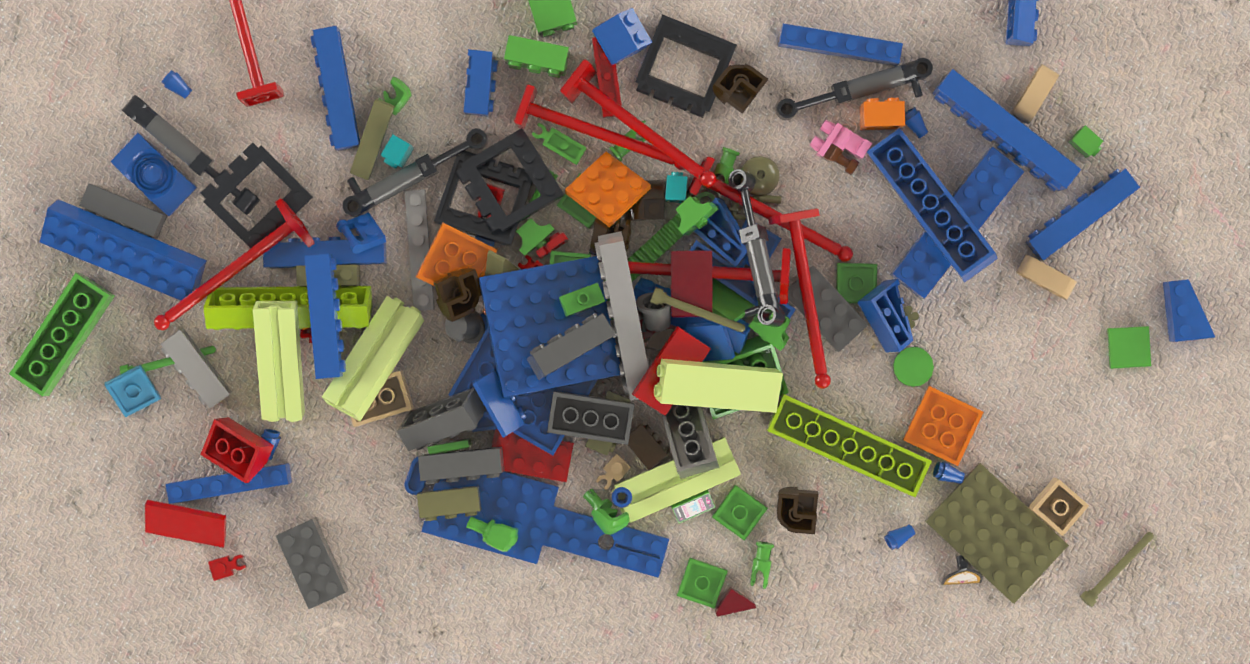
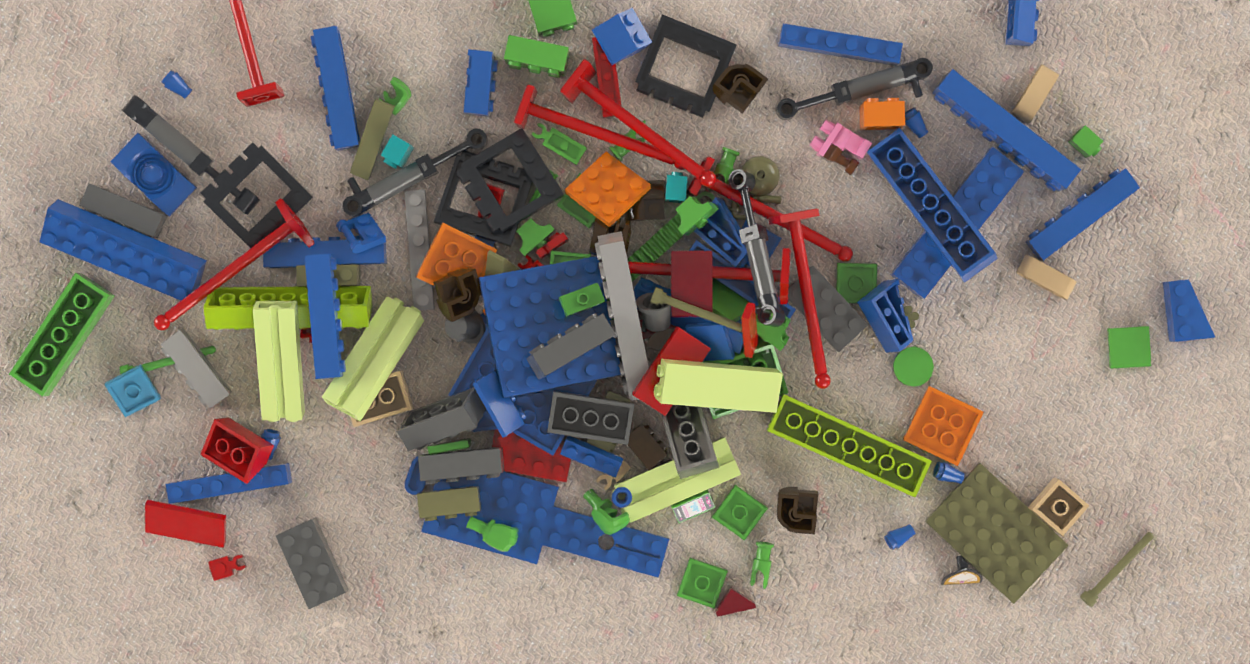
(591, 456): none -> blue plate
(749, 330): none -> red tile

